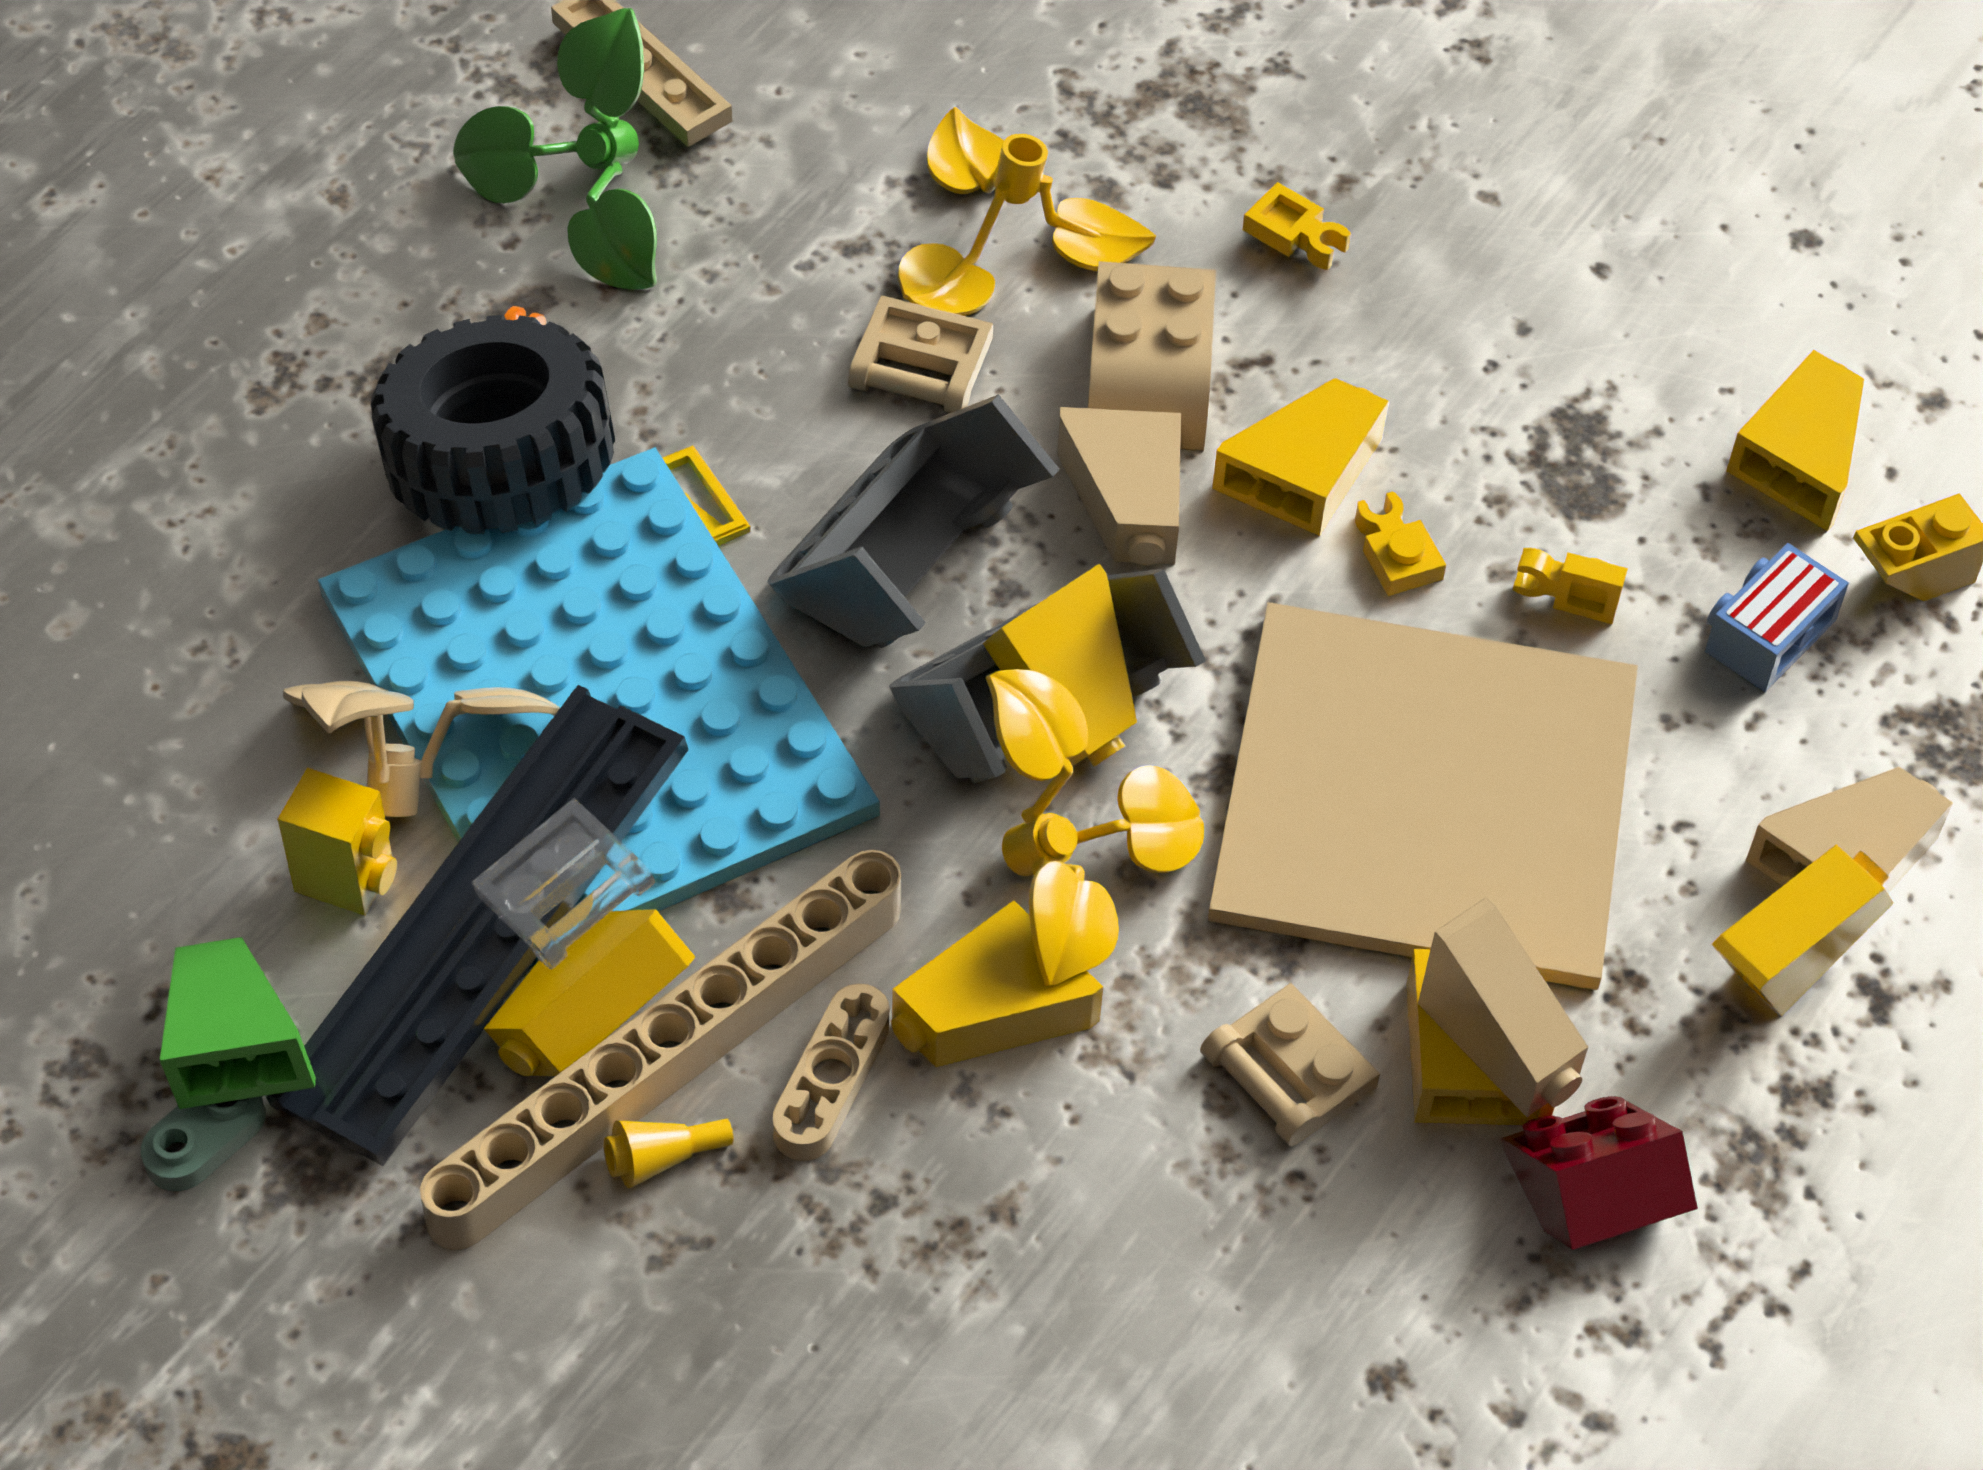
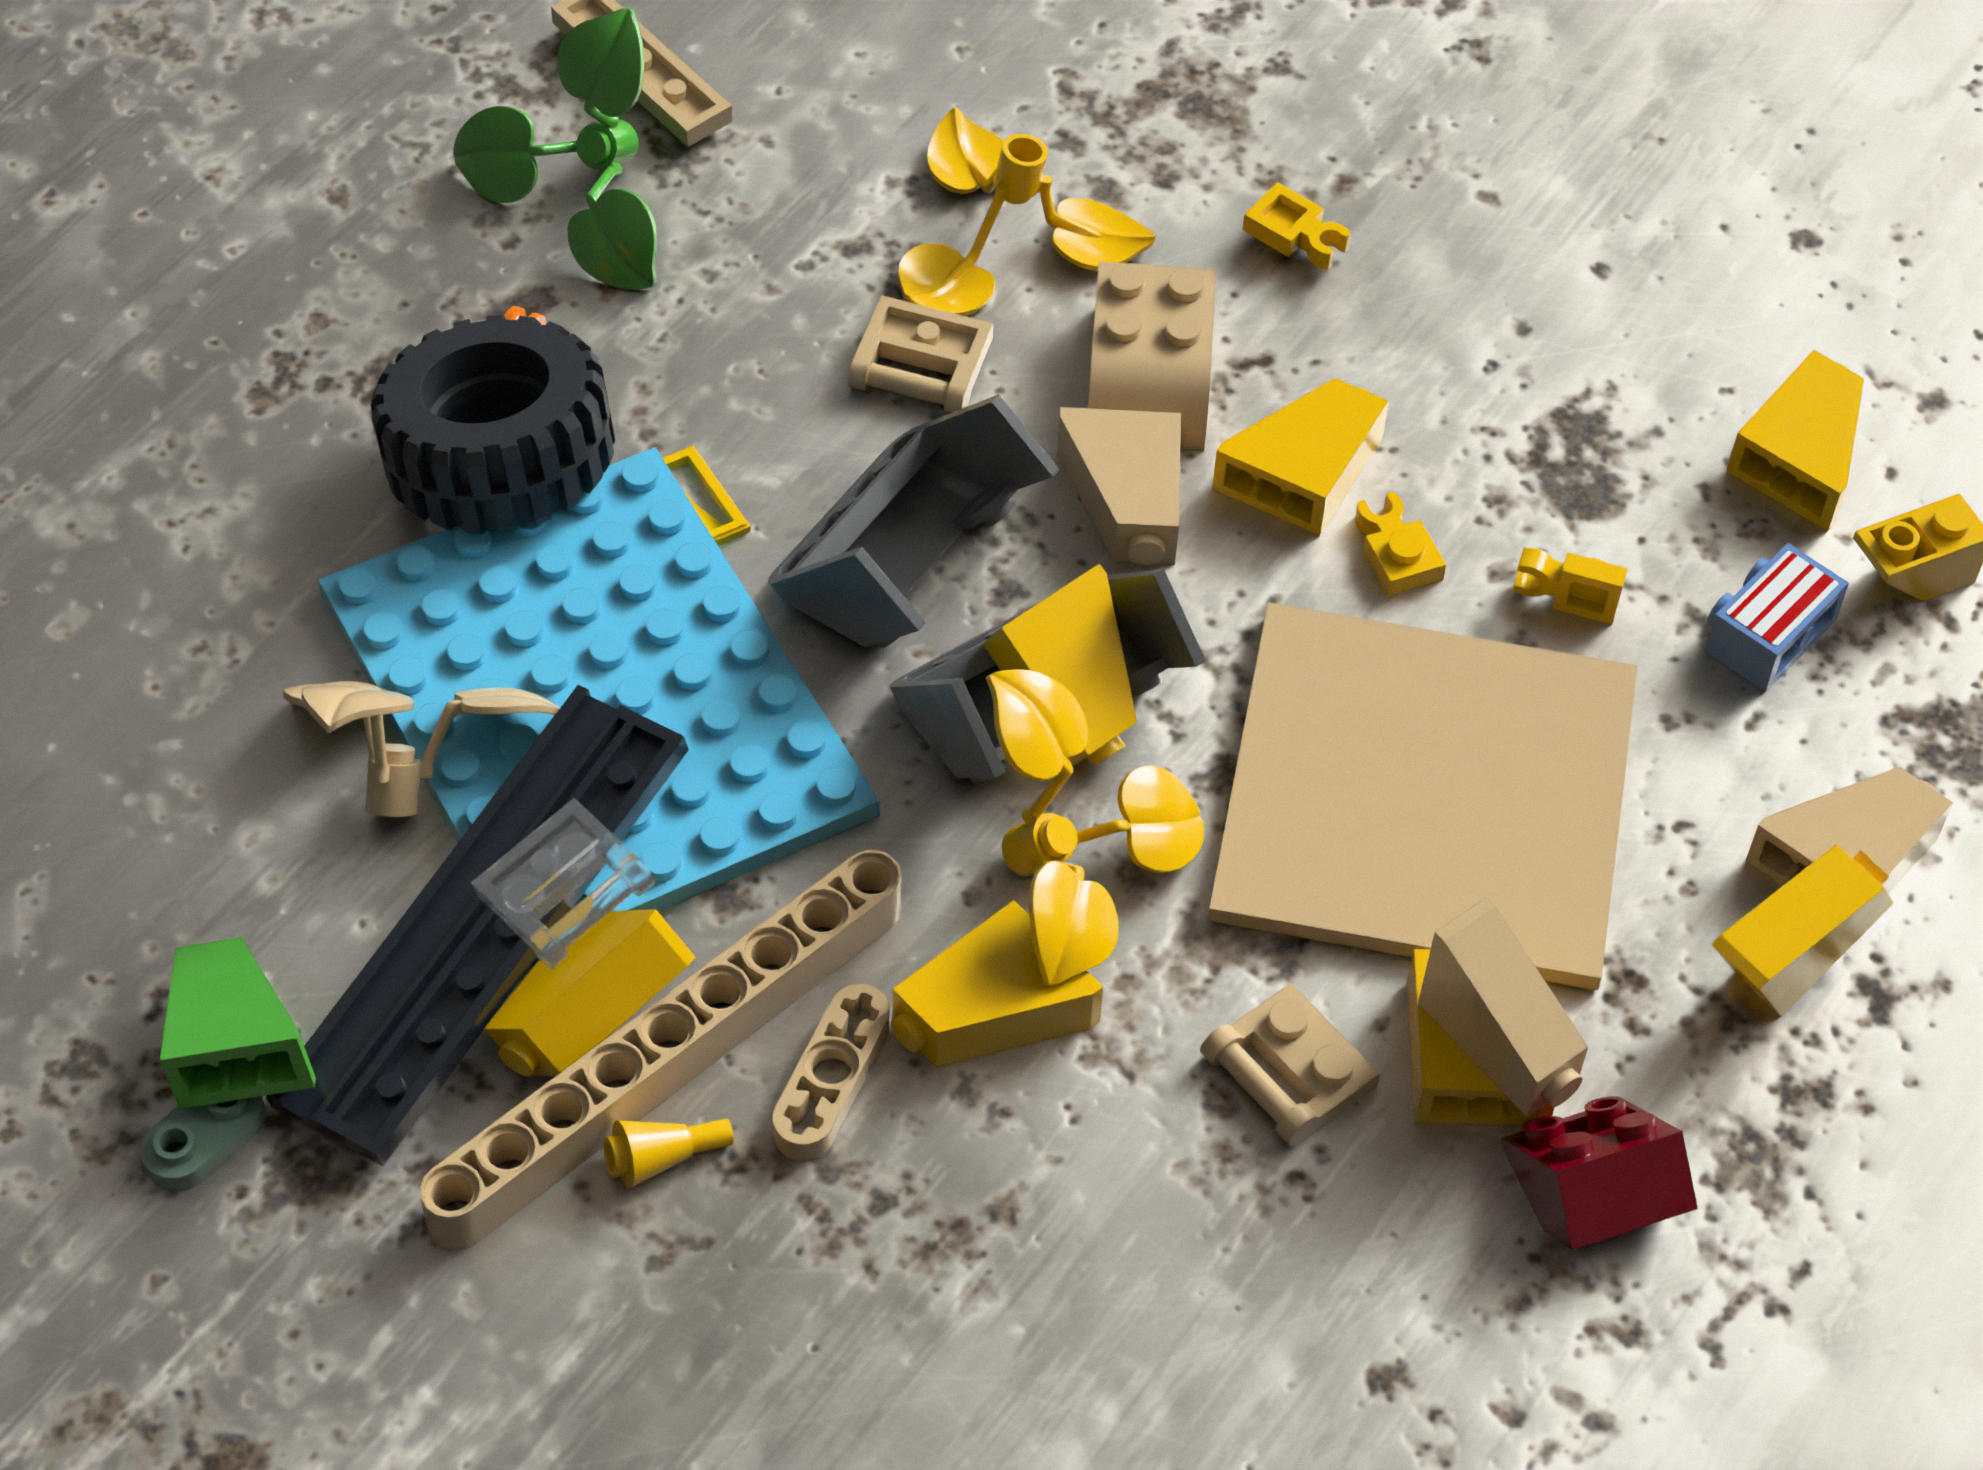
(337, 841): yellow brick -> none

